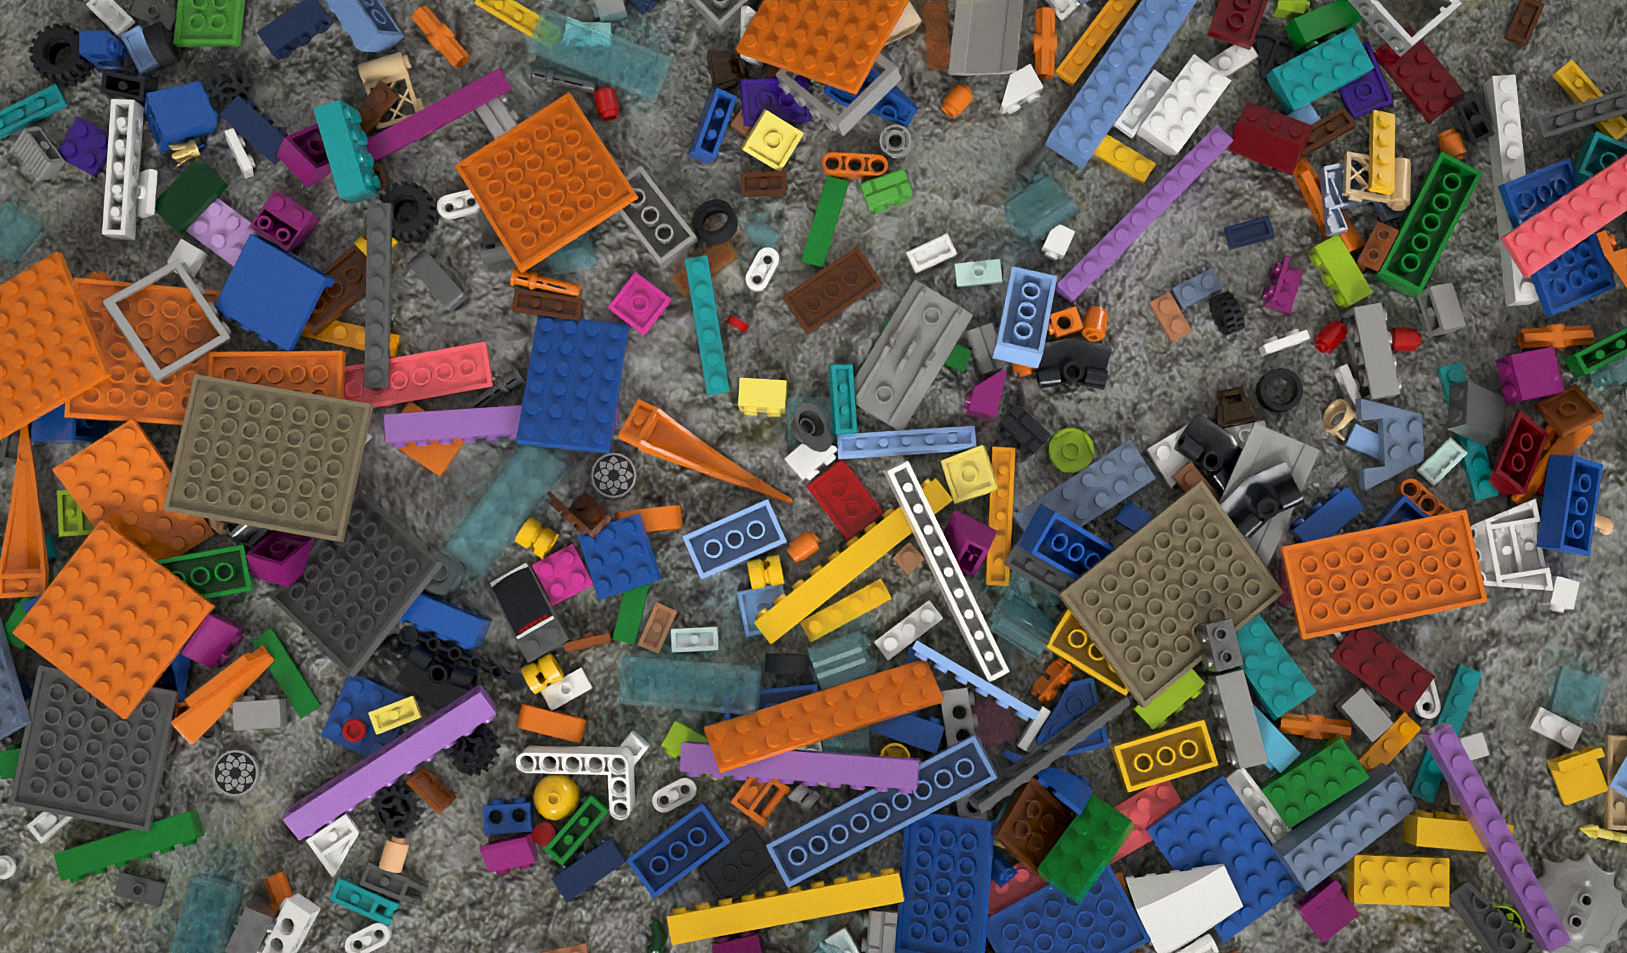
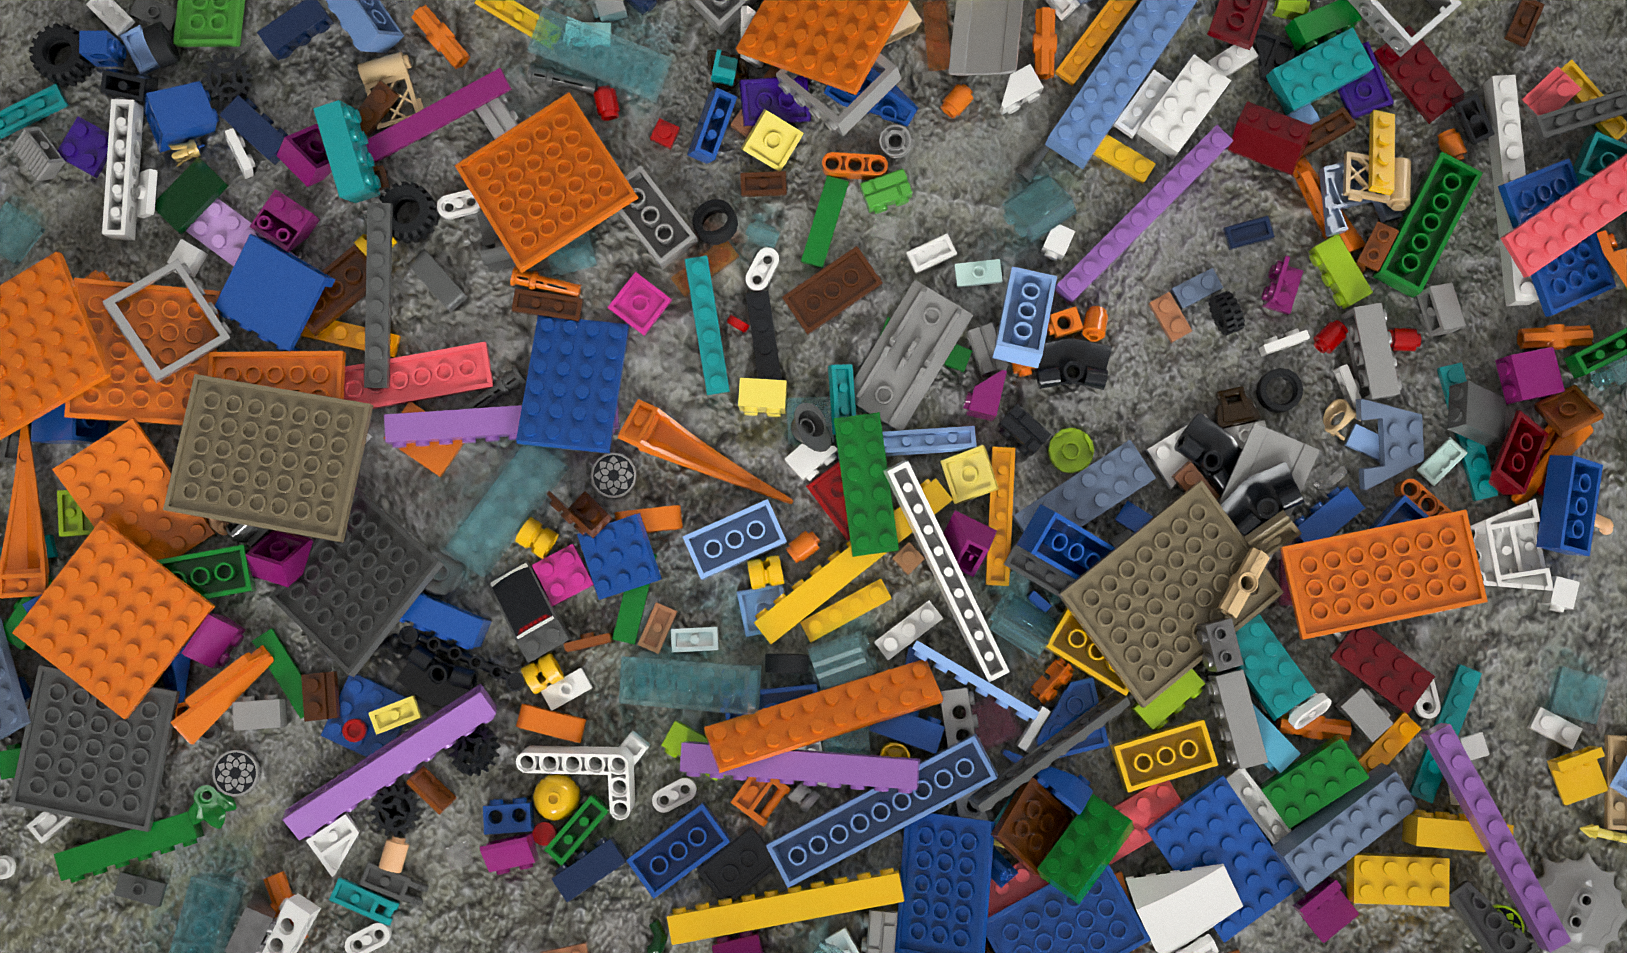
(210, 810): none -> green plate
(320, 696): none -> reddish brown plate
(665, 133): none -> red plate
(724, 69): none -> teal panel
(763, 335): none -> black plate
(865, 484): none -> green plate
(1038, 601): none -> blue tile
(1249, 570): none -> tan piece
(1273, 534): none -> dark tan plate
(1310, 710): none -> white plate
(1551, 92): none -> coral plate

